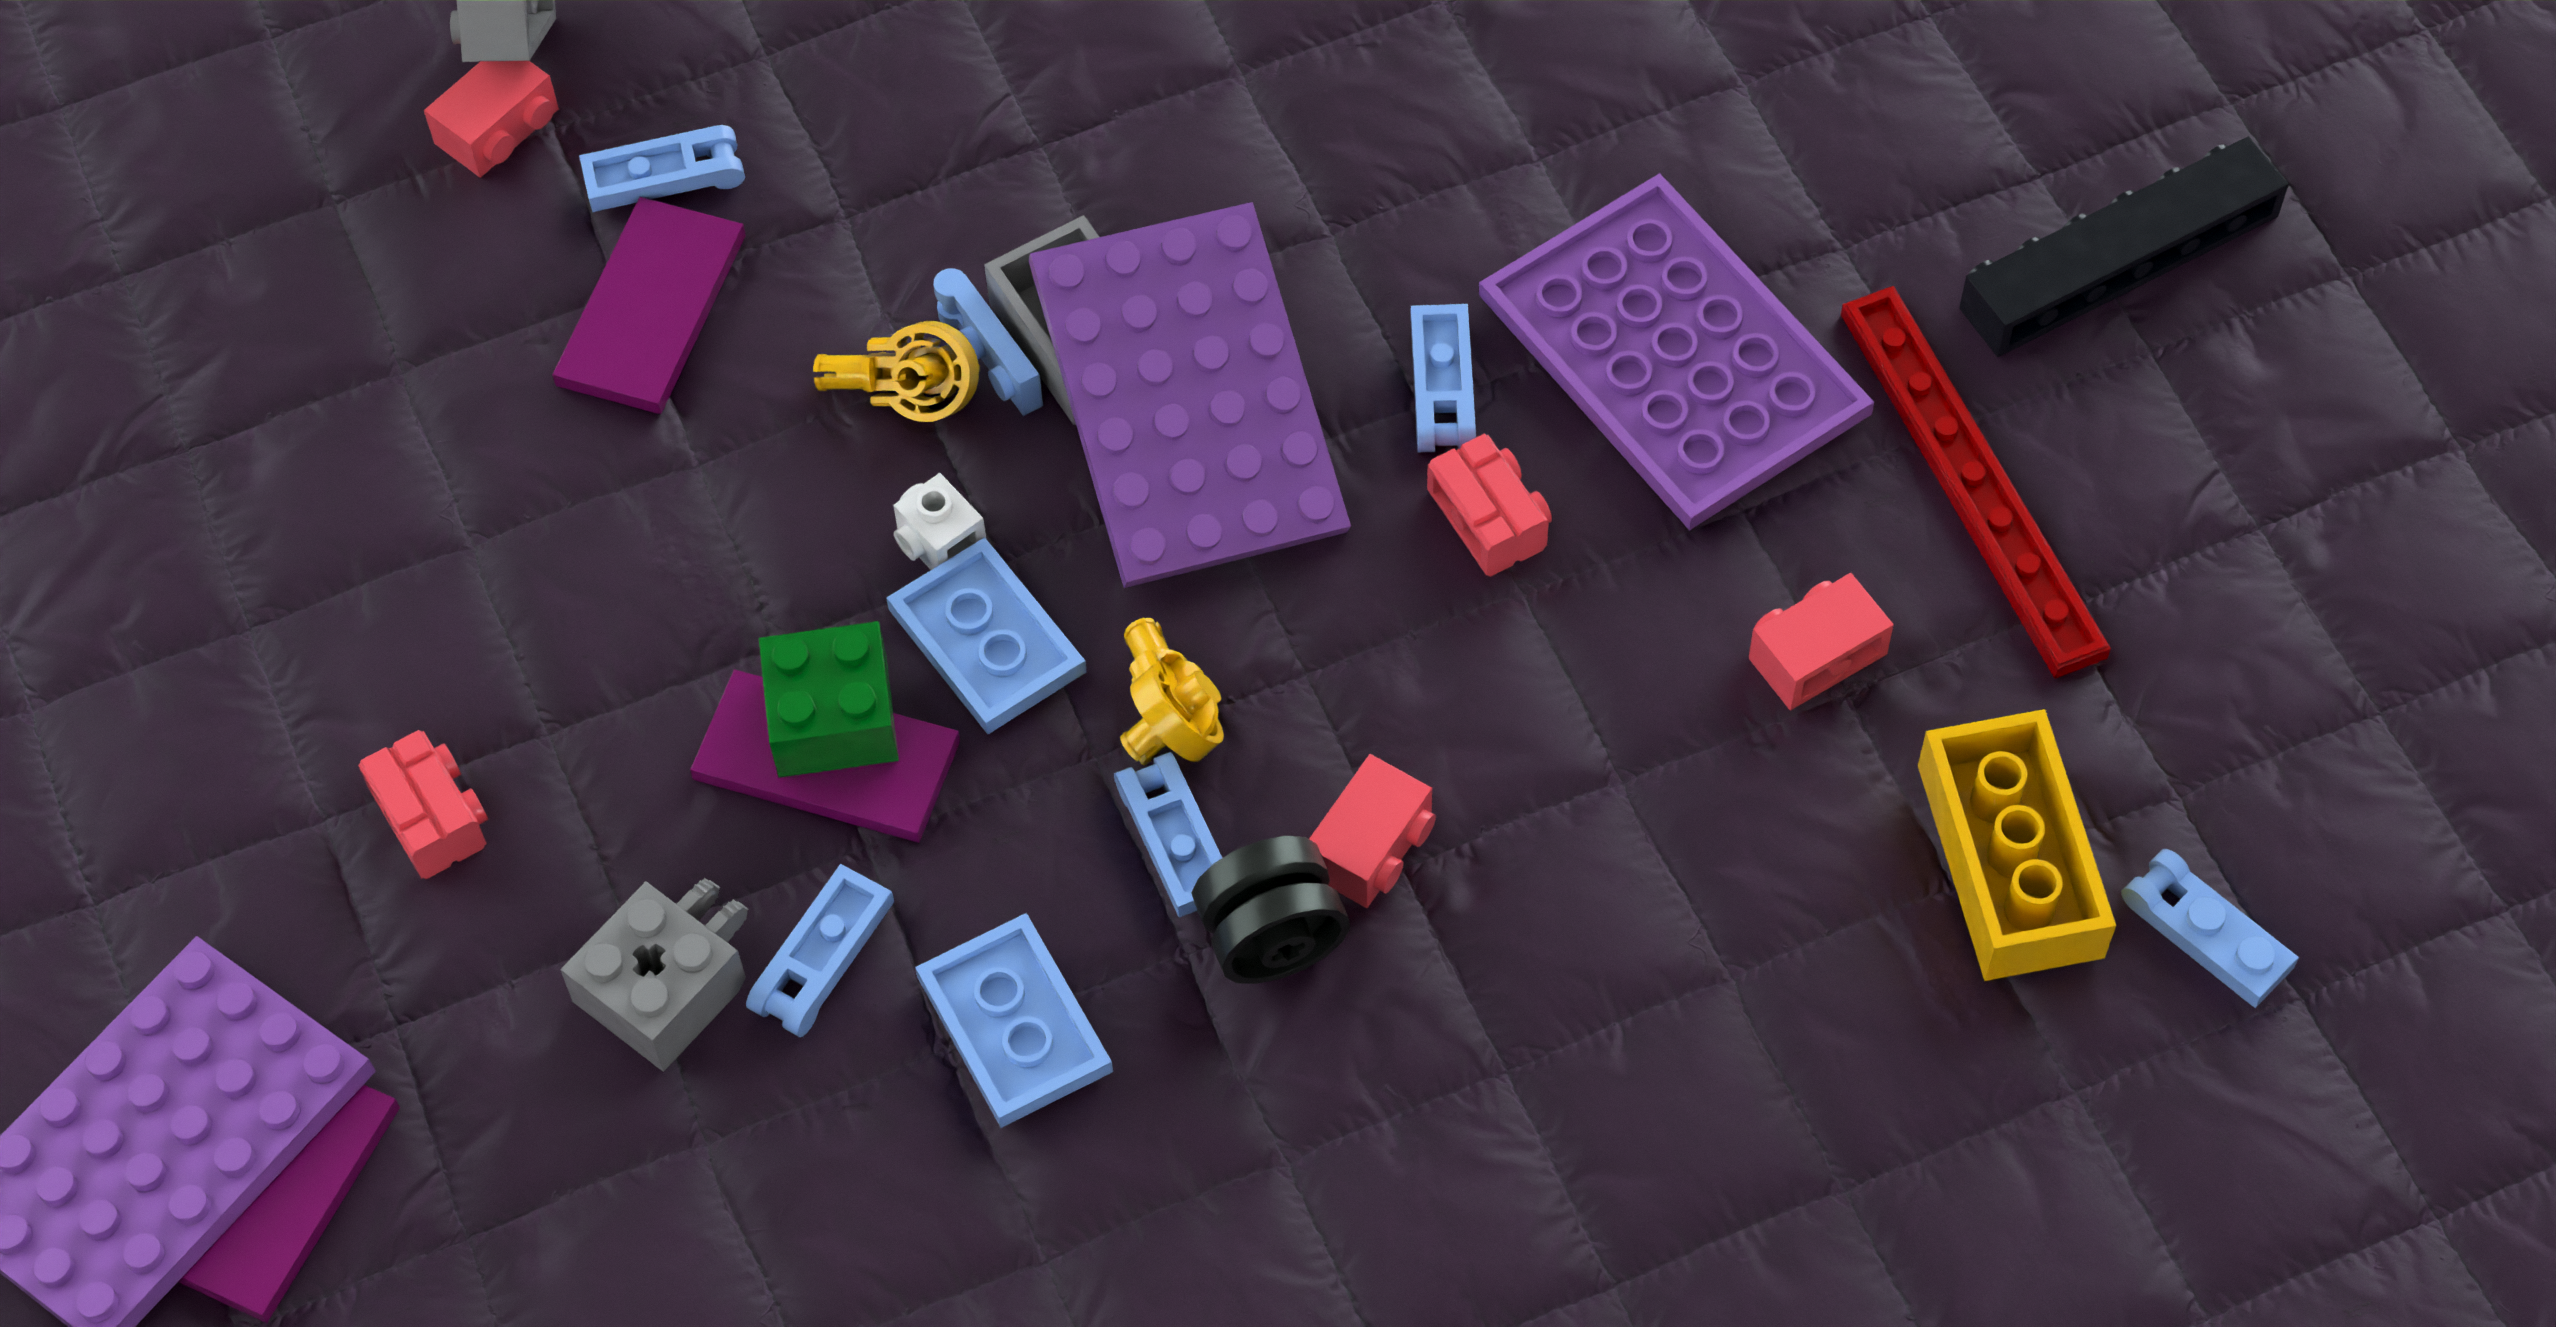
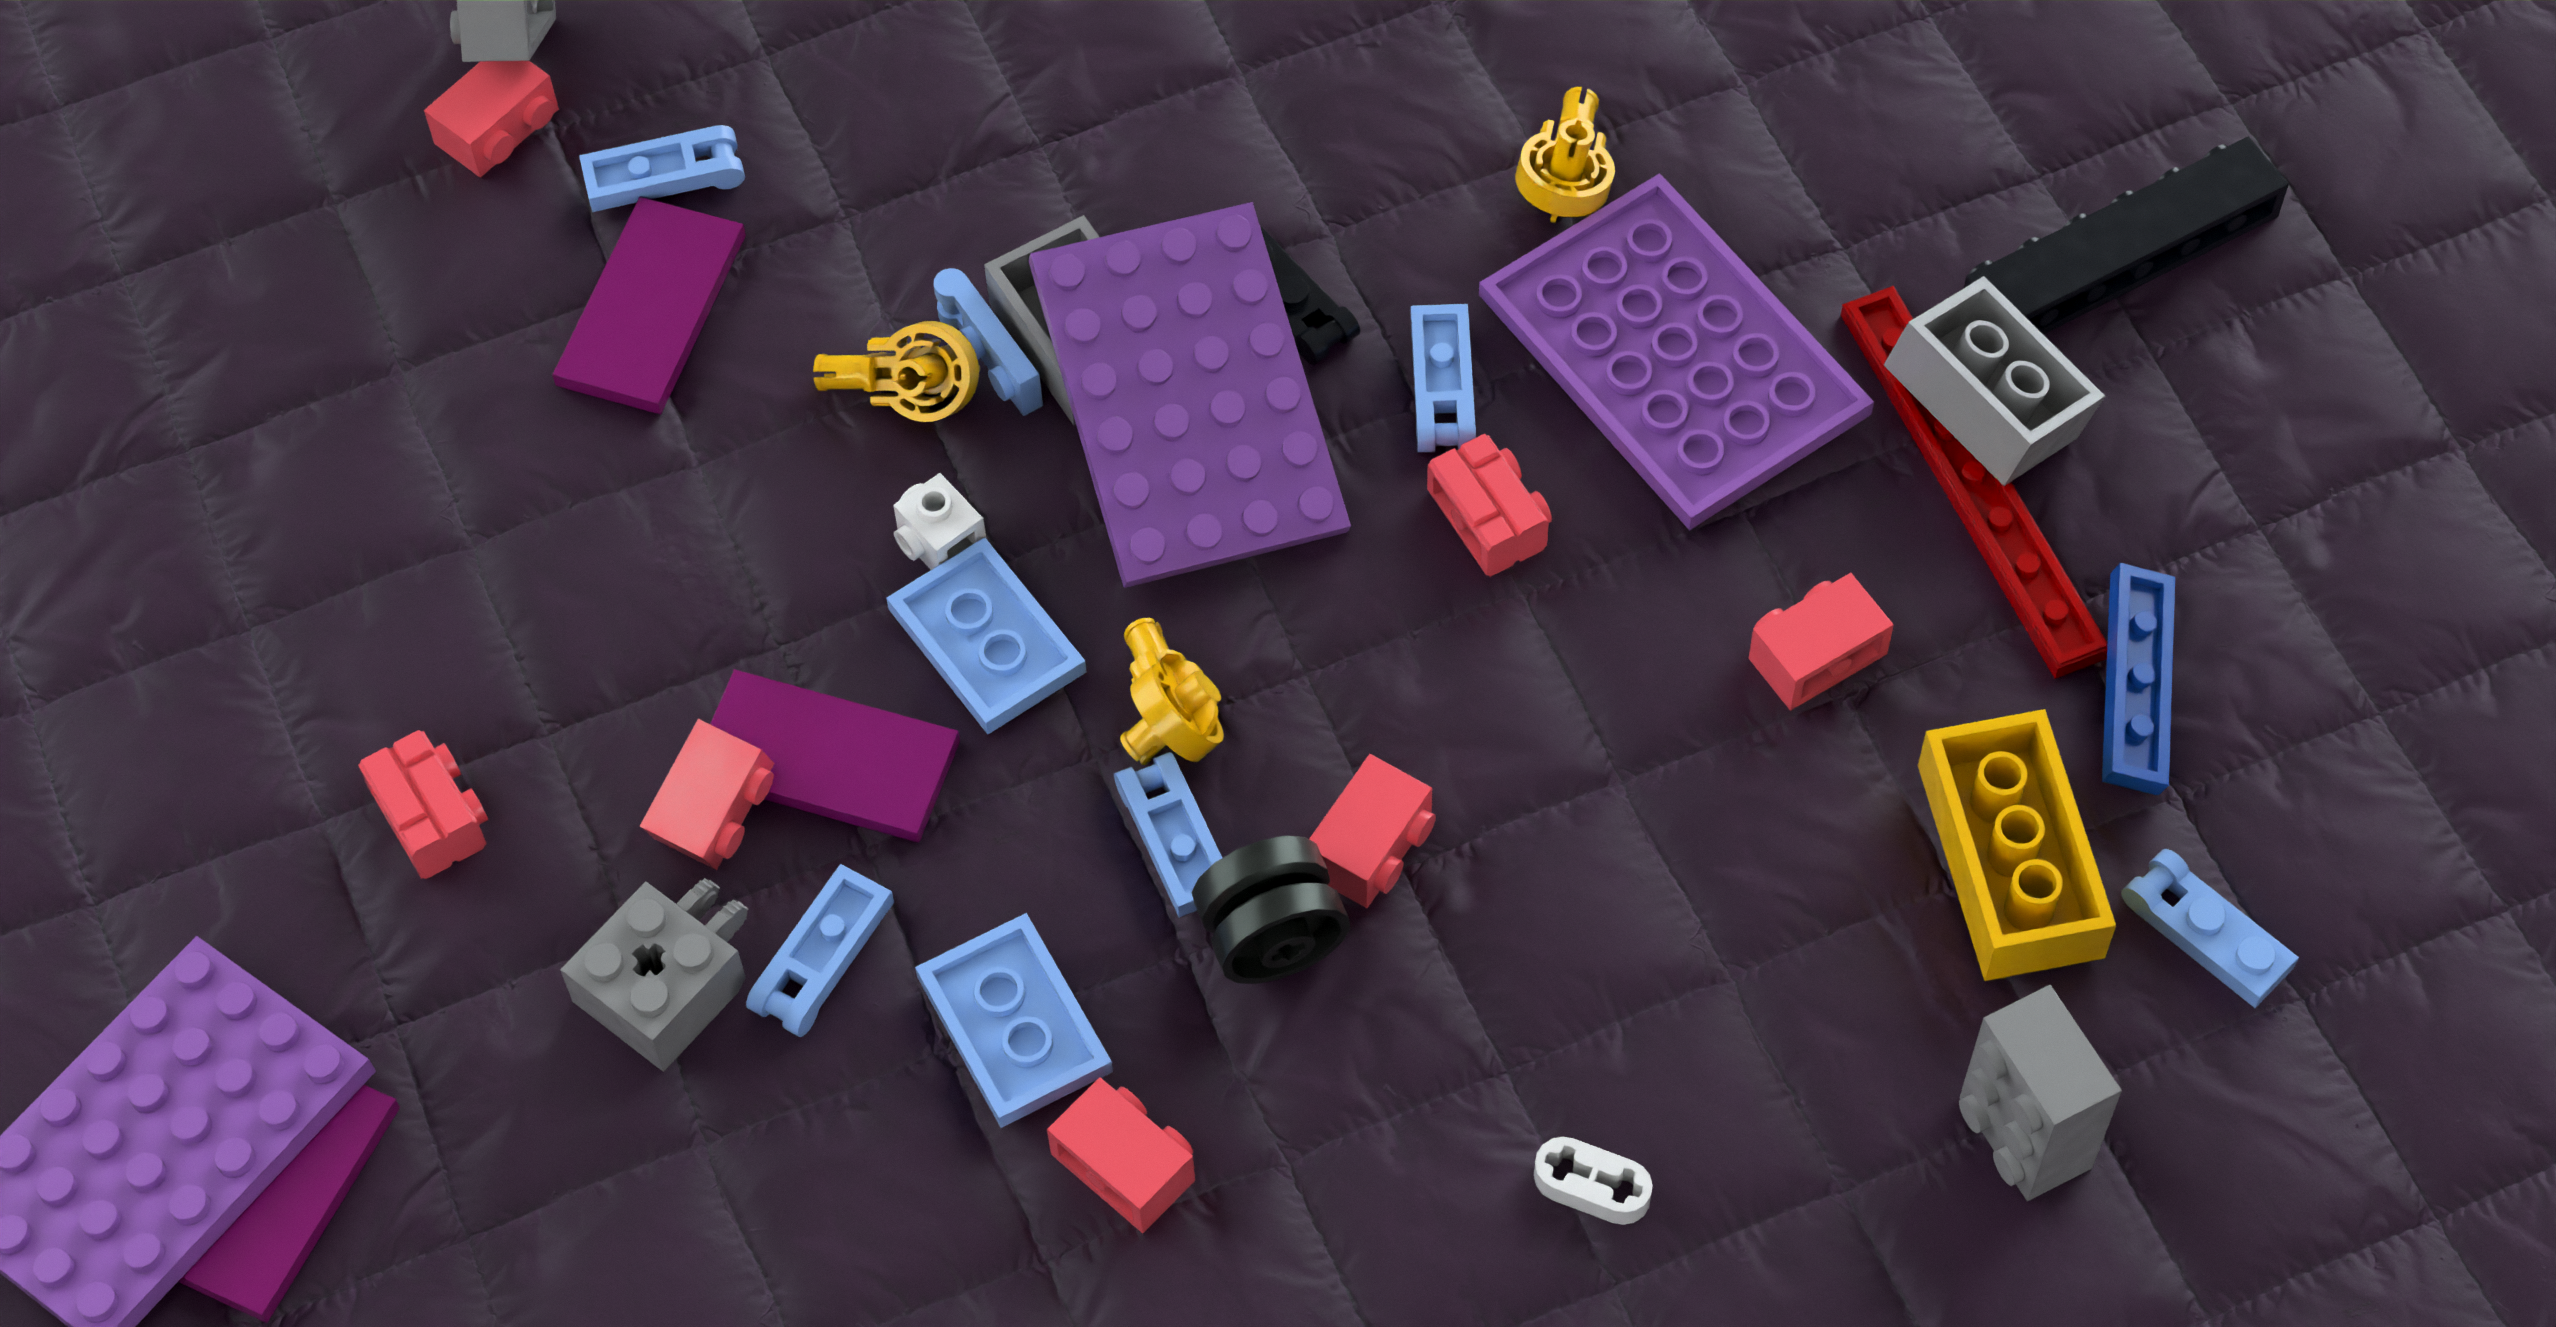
(709, 795): none -> coral brick
(828, 699): green brick -> none
(1122, 1153): none -> coral brick
(1308, 304): none -> black plate
(1564, 173): none -> yellow pin
(1593, 1180): none -> white beam
(1993, 380): none -> light grey brick
(2038, 1093): none -> light grey brick
(2139, 679): none -> blue plate

